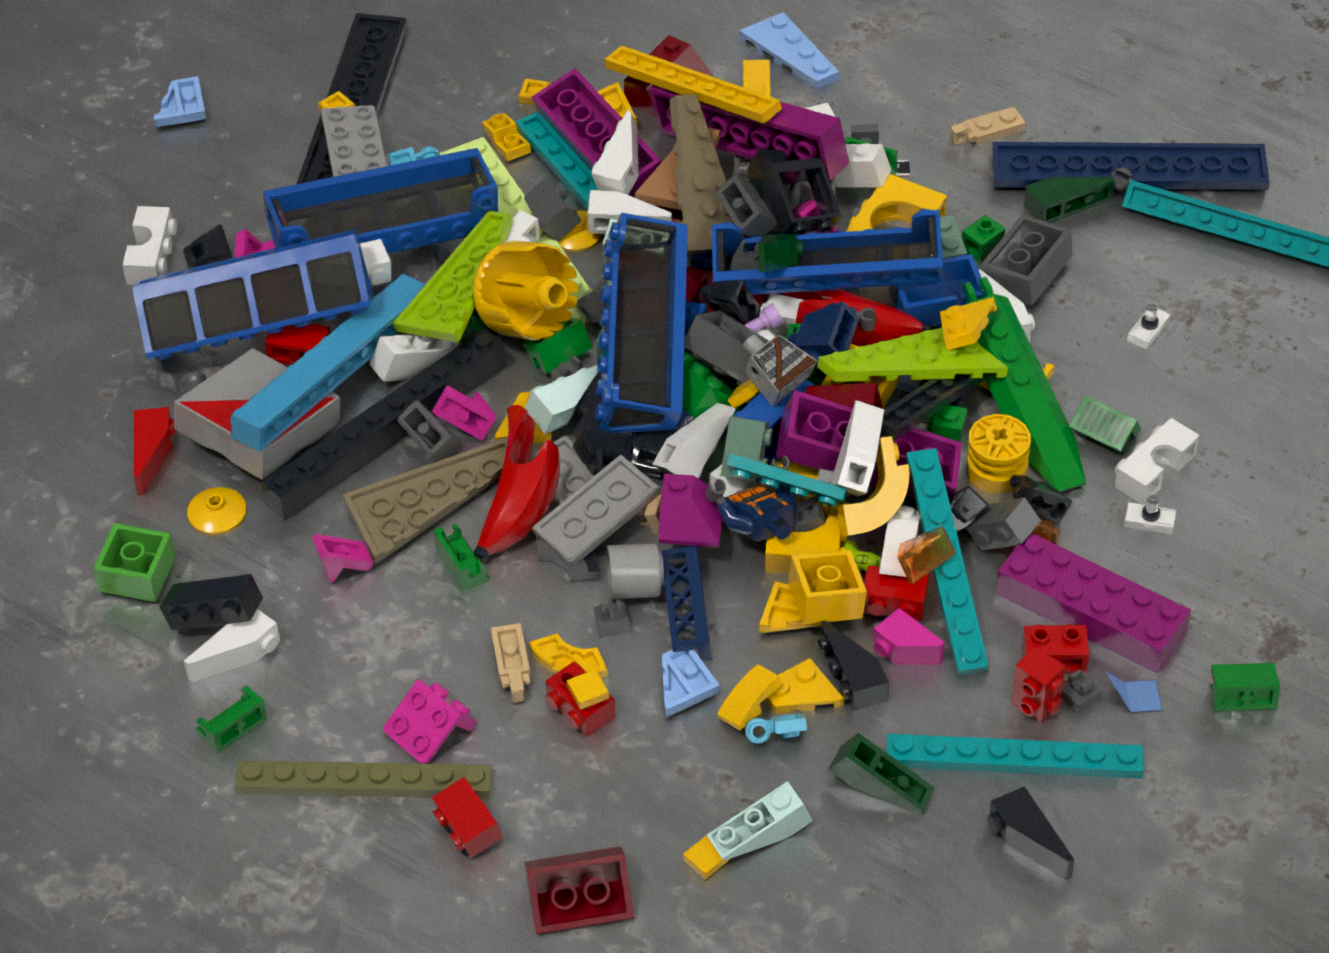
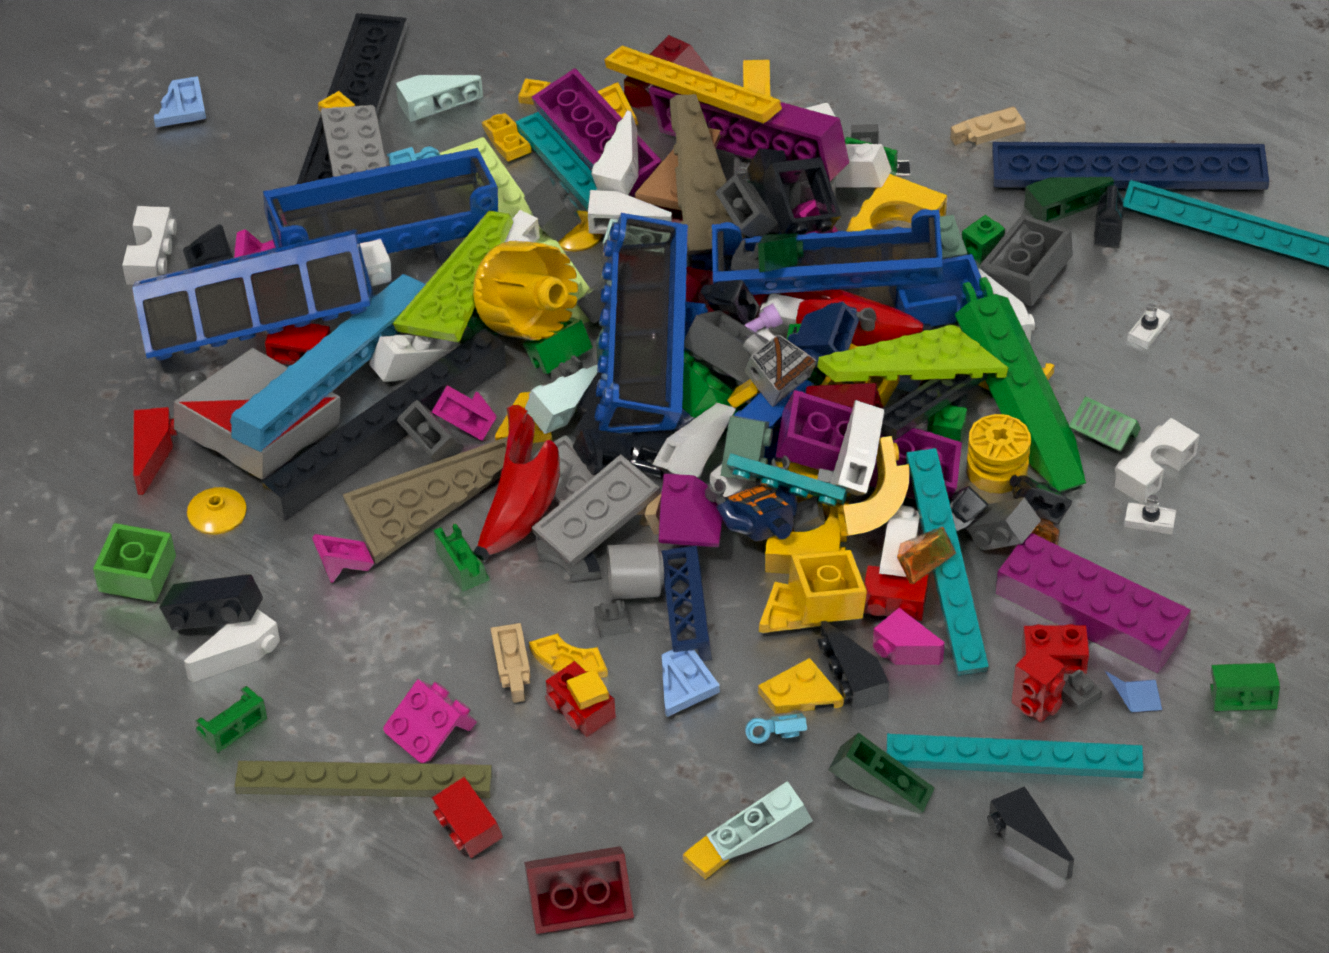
(435, 93): none -> light aqua slope
(745, 698): yellow slope -> none
(791, 48): light blue wing -> none
(862, 558): lime arm -> none
(964, 323): yellow wing -> none
(1109, 218): none -> black piece
(1120, 183): dark grey hinge -> none

